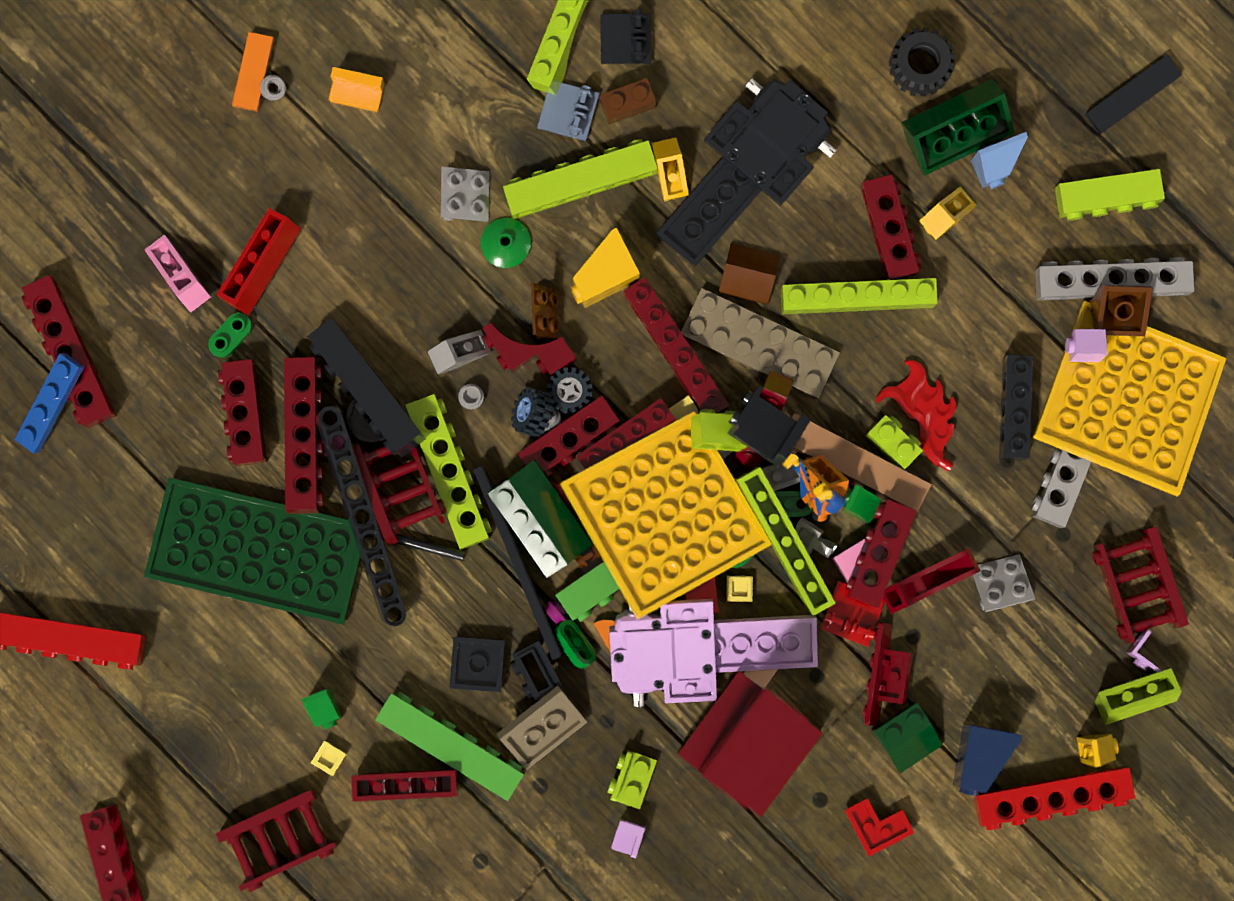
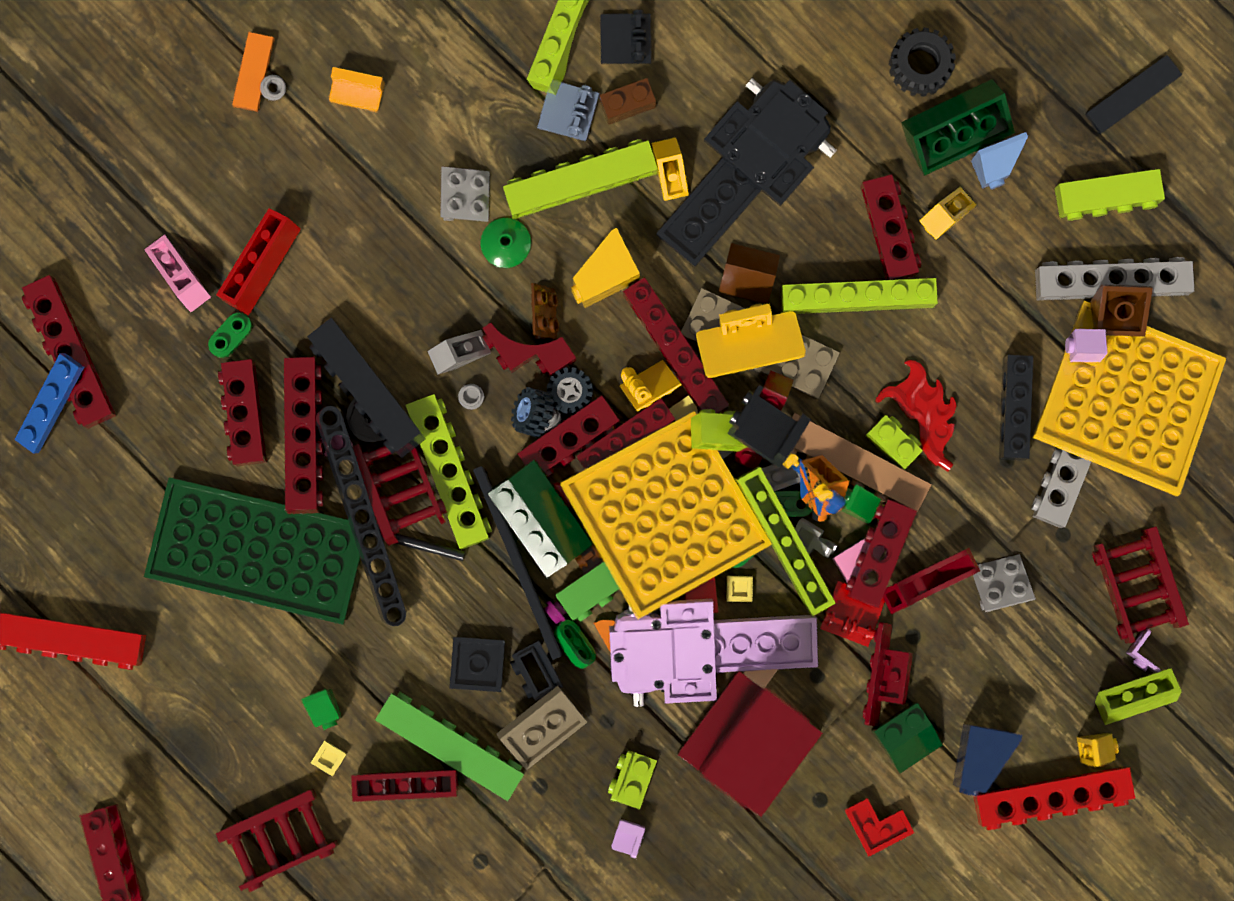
(648, 385): none -> yellow hinge
(750, 340): none -> yellow bracket

